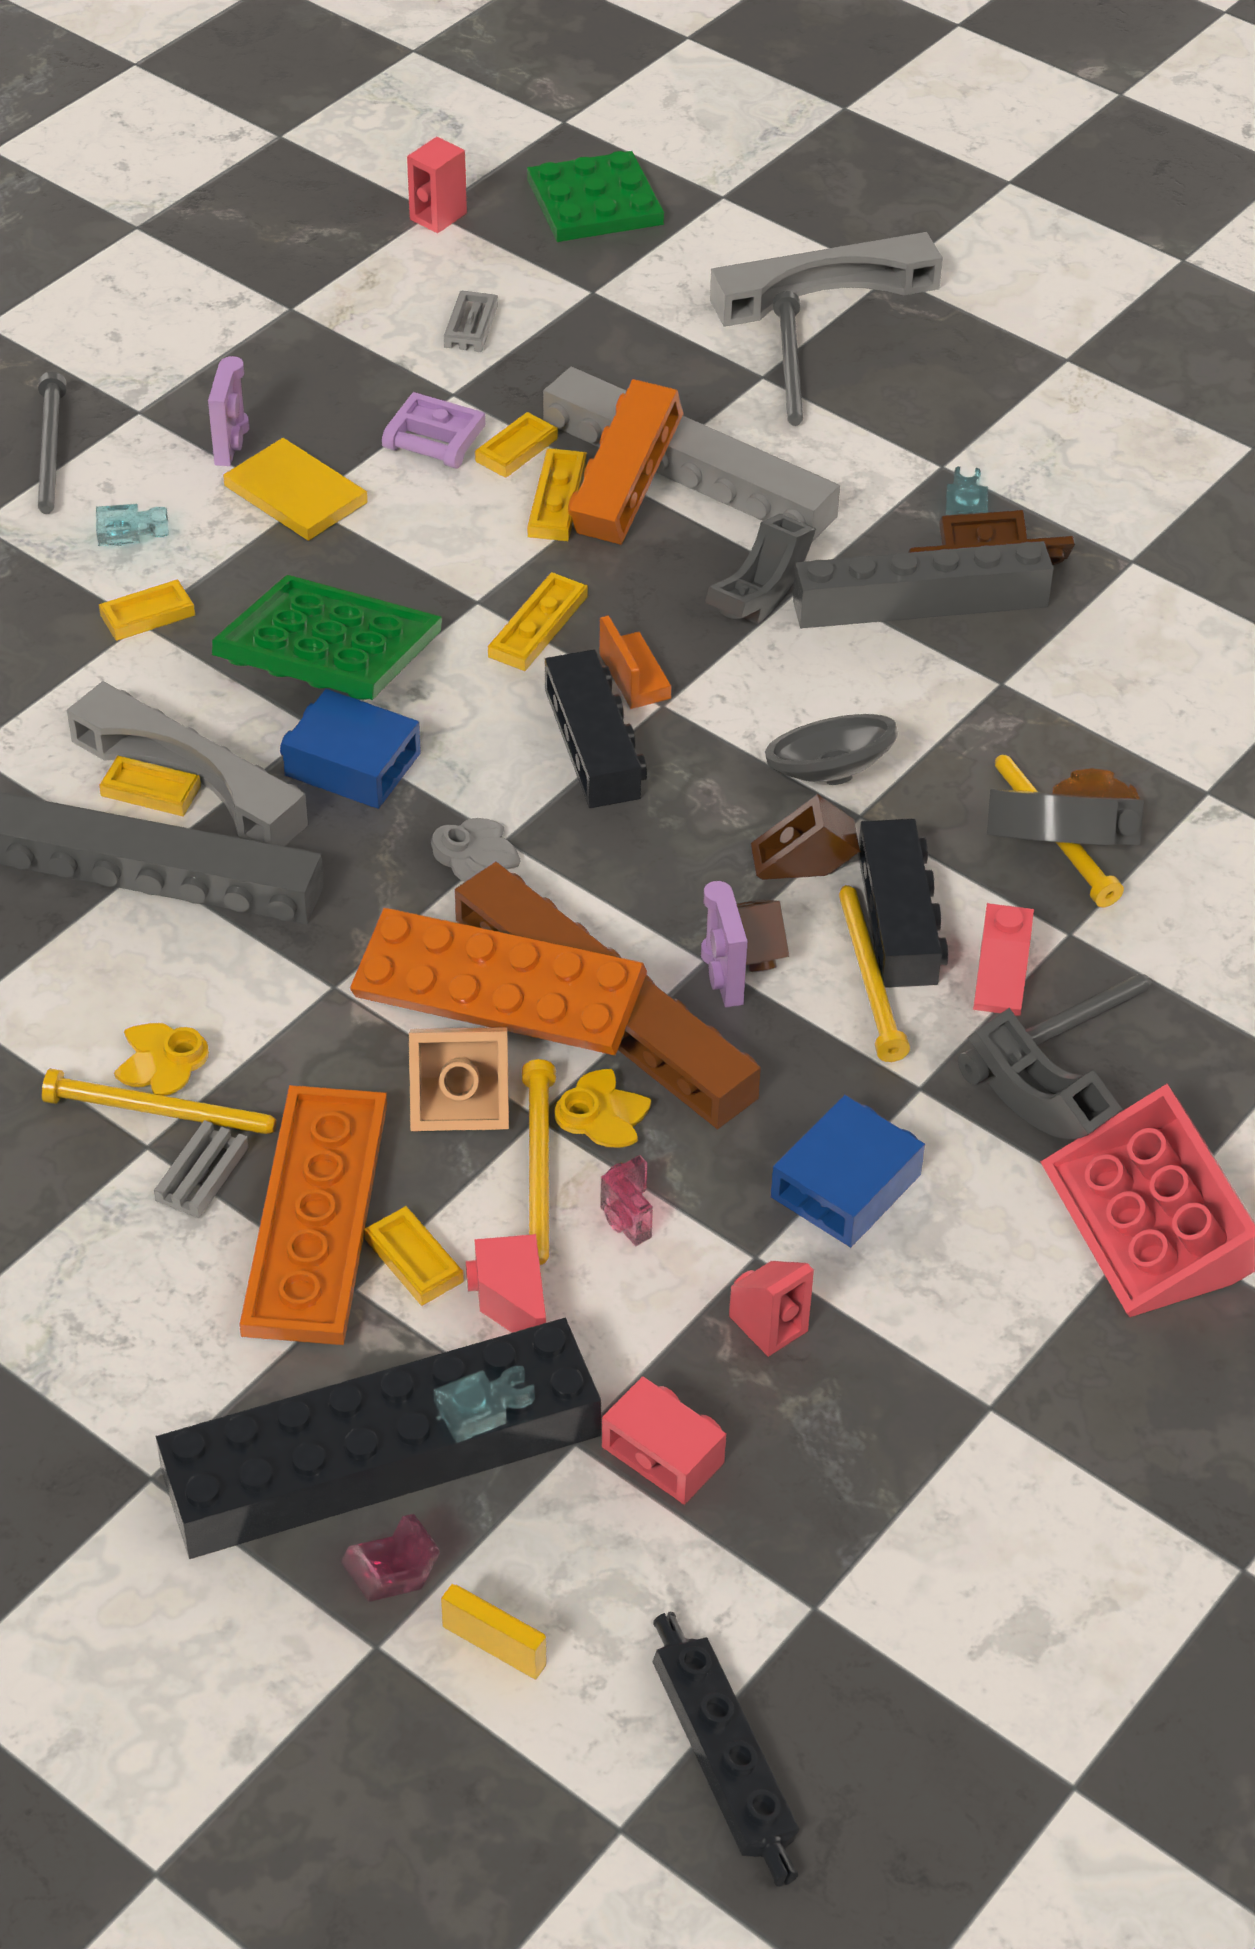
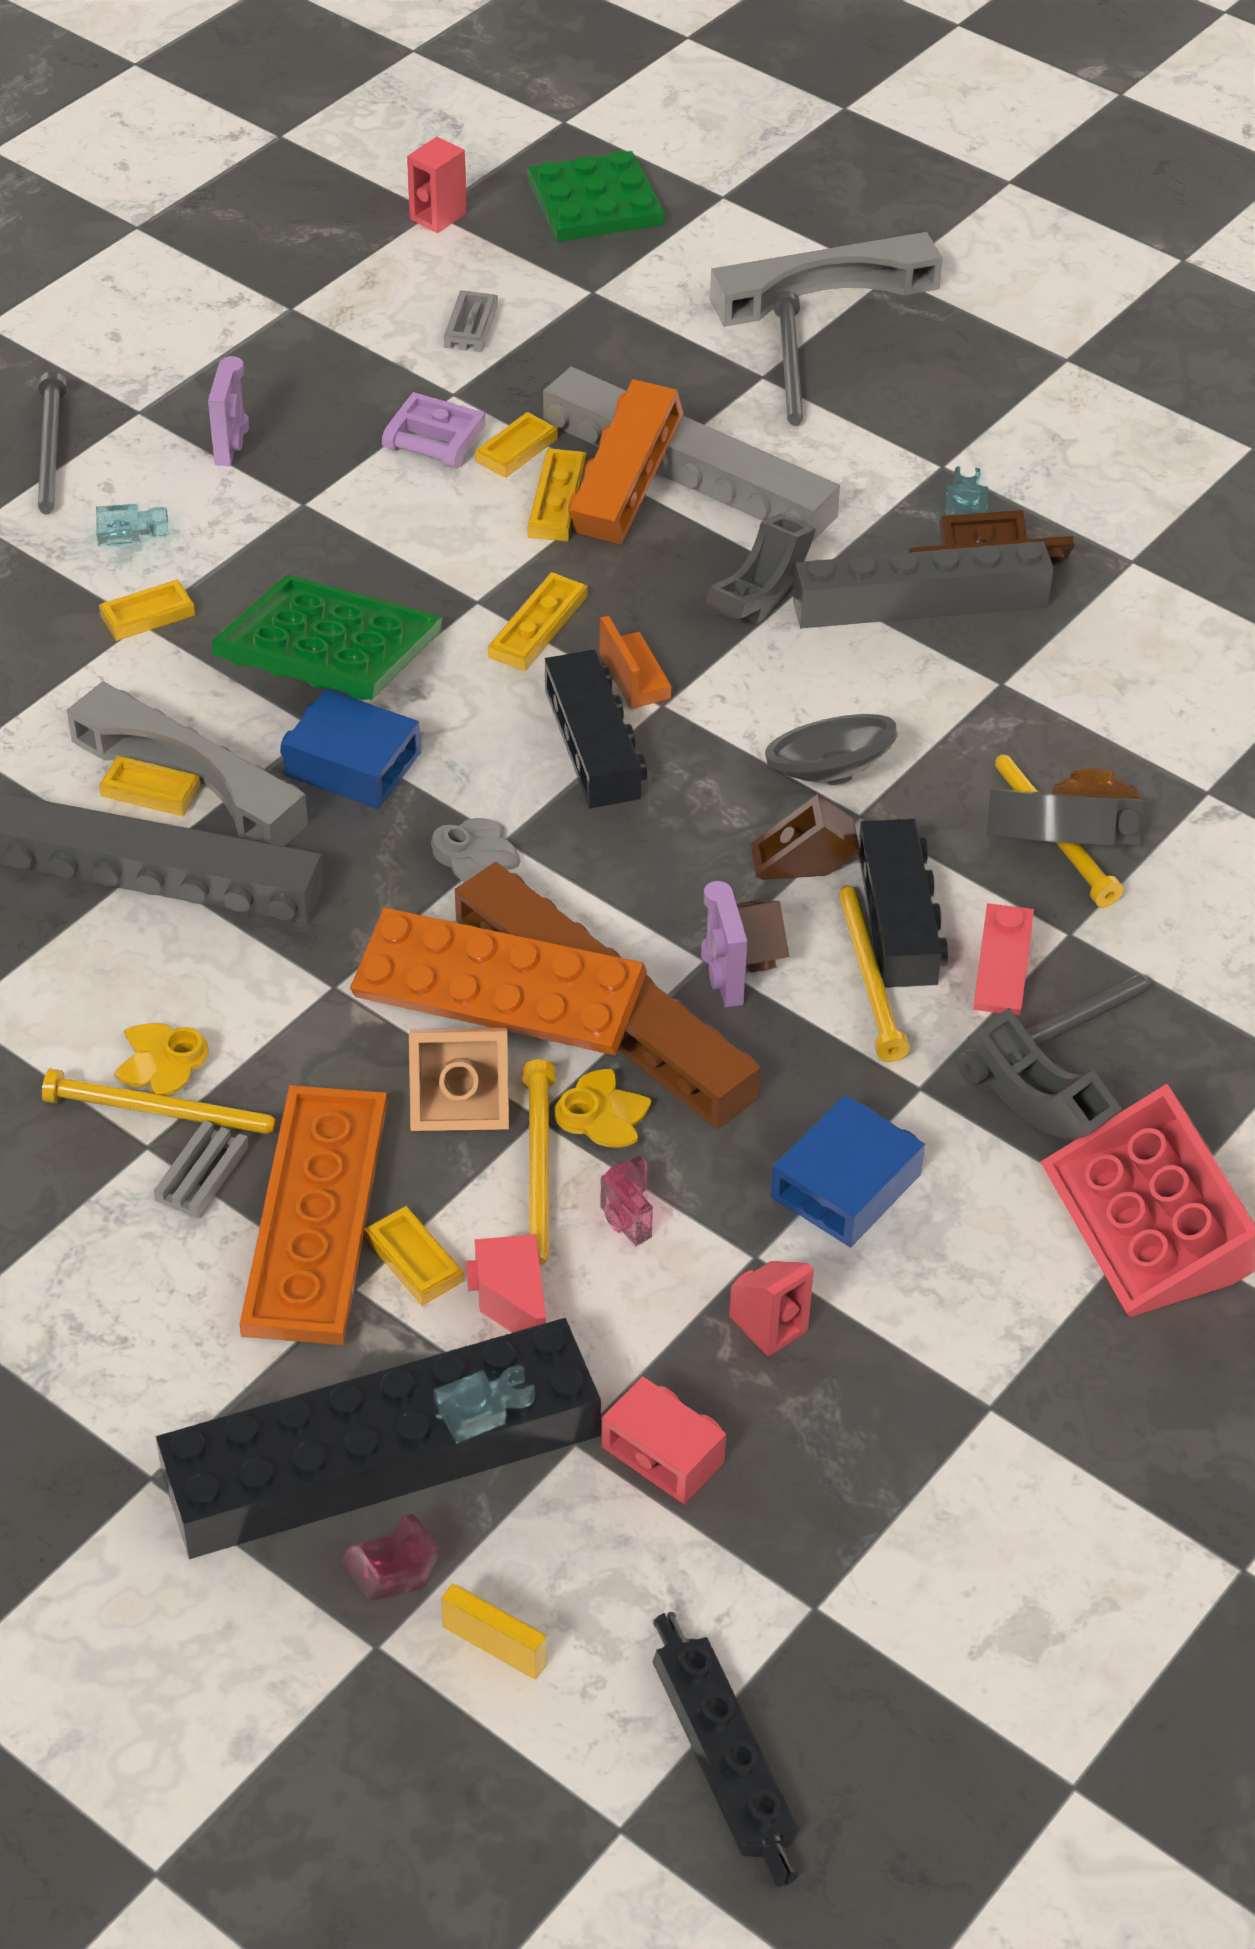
(295, 488): yellow tile -> none

